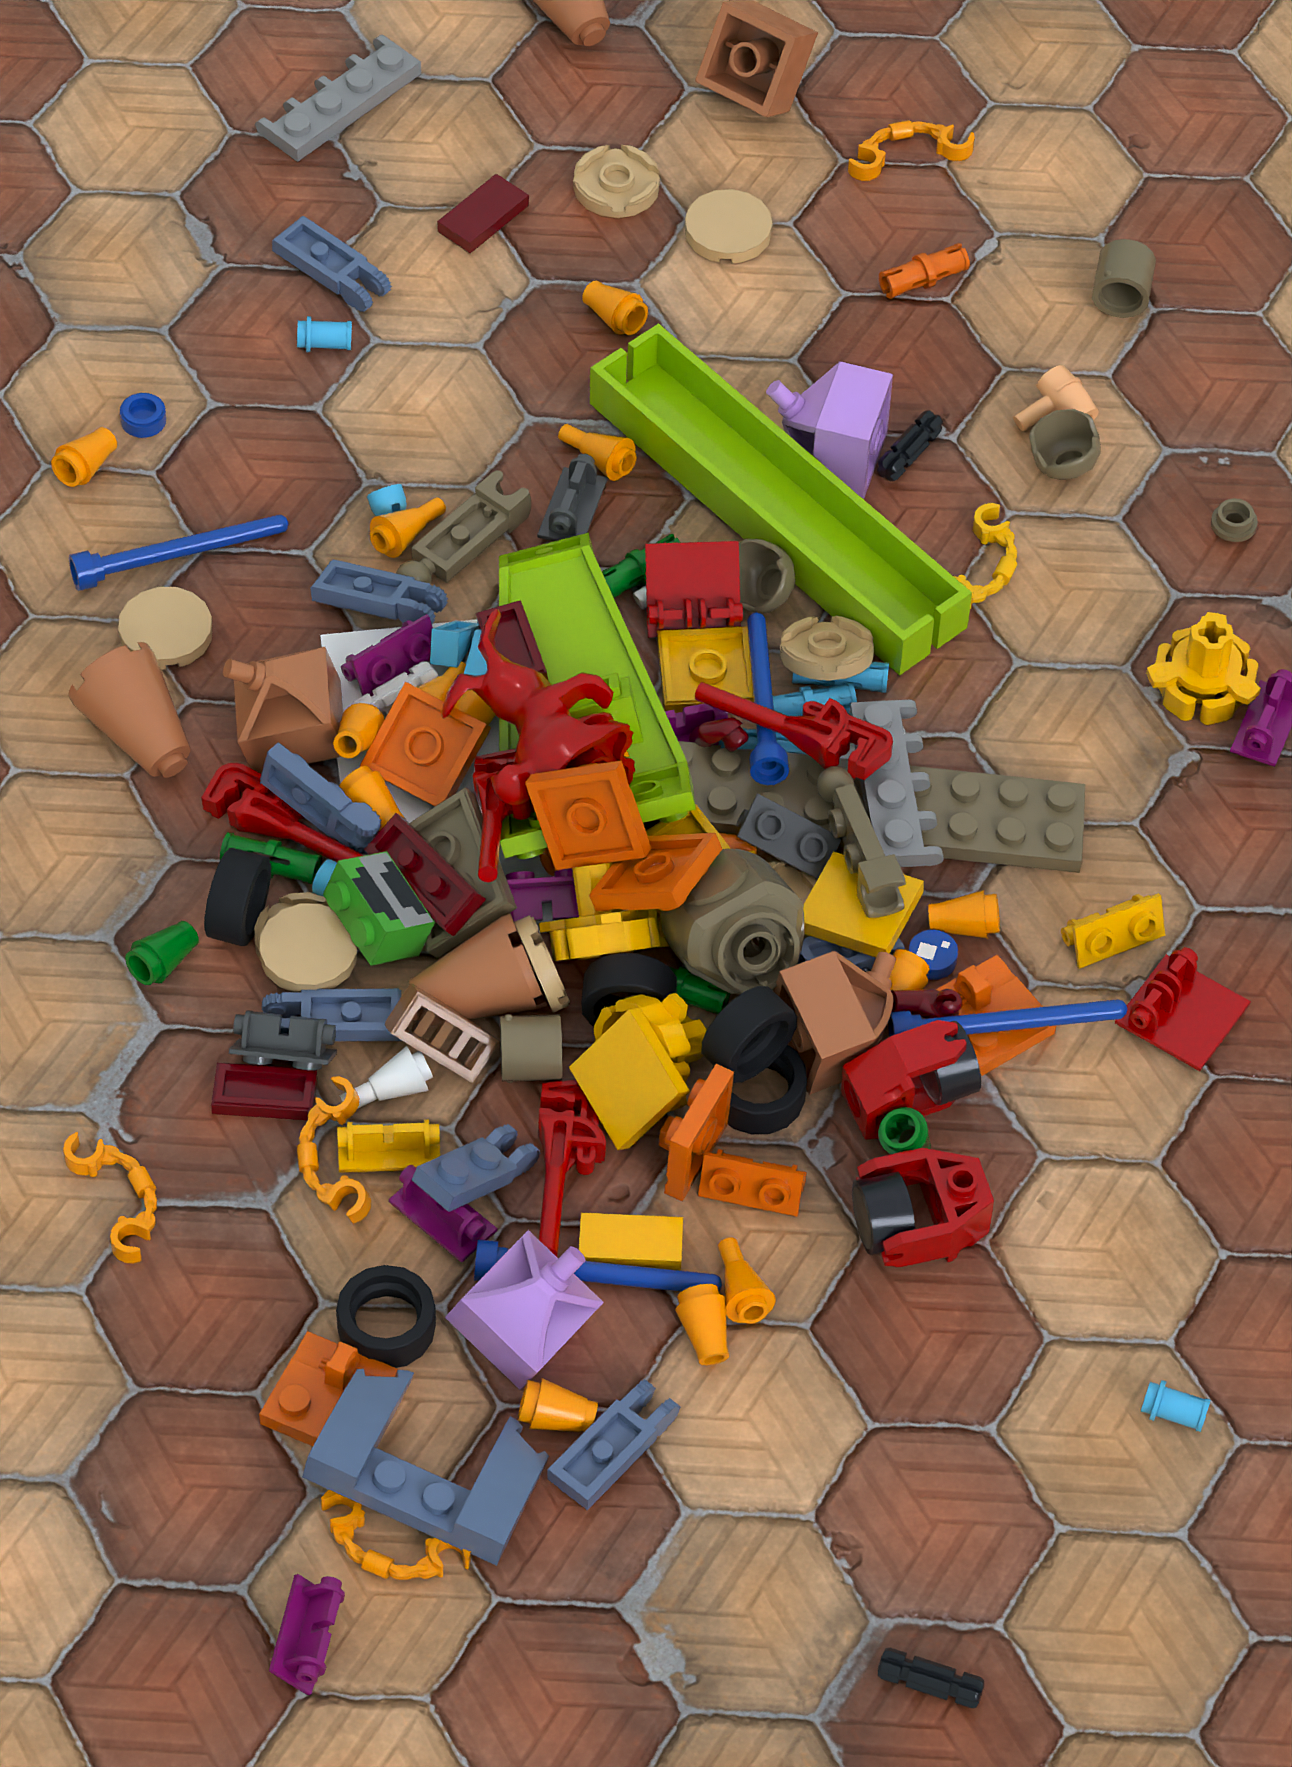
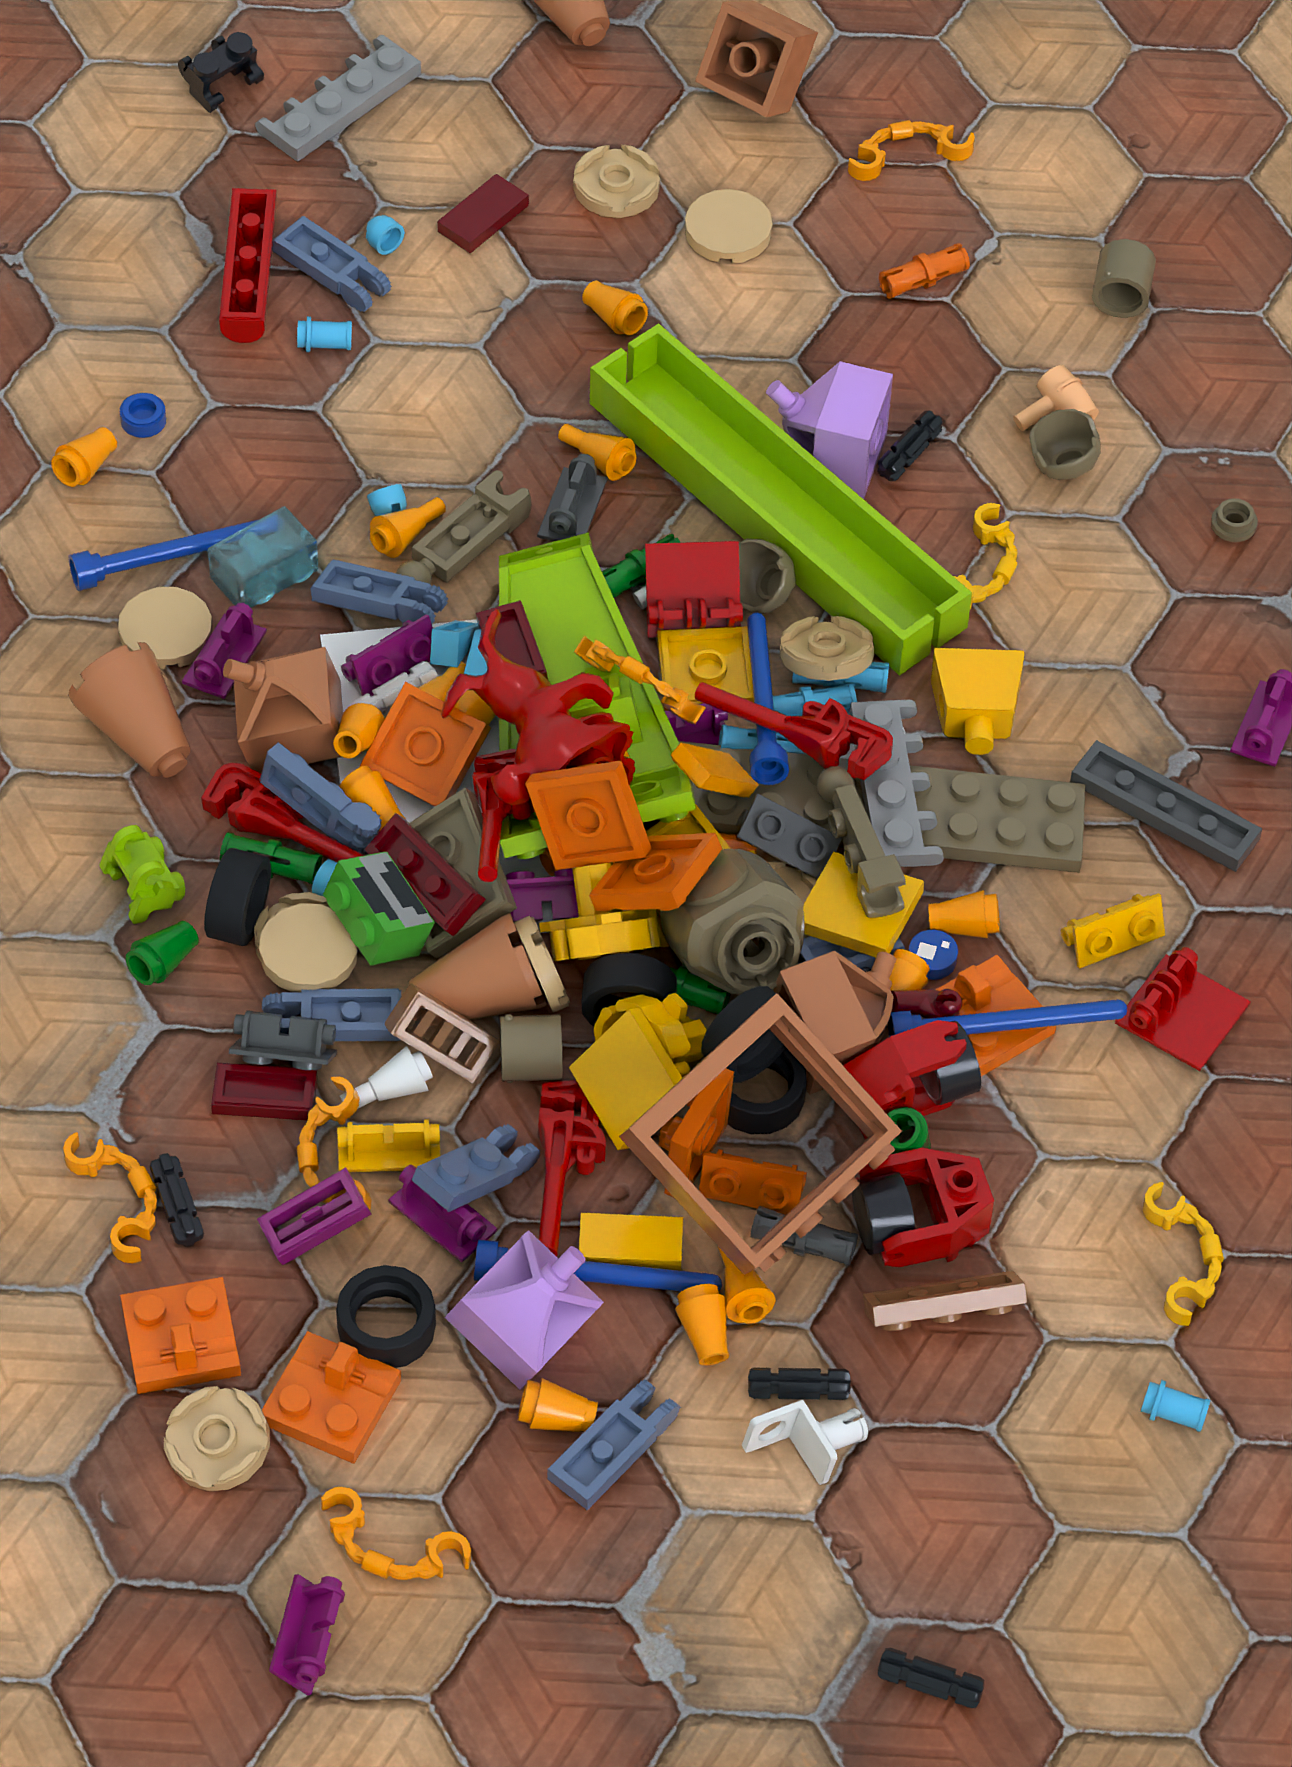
(144, 867): none -> lime piece
(176, 1200): none -> black axle
(180, 1335): none -> orange hinge
(216, 1438): none -> tan tile
(230, 56): none -> black piece
(233, 639): none -> magenta hinge
(247, 264): none -> red brick
(263, 558): none -> clear light blue brick
(317, 1223): none -> magenta tile
(352, 1466): sand blue wedge -> none
(384, 234): none -> medium azure hinge
(604, 659): none -> light orange piece
(713, 770): none -> light orange tile
(723, 729): dark red arm -> none
(799, 1383): none -> black axle
(812, 1439): none -> white bracket
(820, 1241): none -> dark grey pin
(828, 1073): none -> nougat window
(944, 1300): none -> plate
(976, 694): none -> yellow torso
(1166, 805): none -> dark grey plate
(1205, 663): yellow piece -> none
(1210, 1249): none -> yellow piece

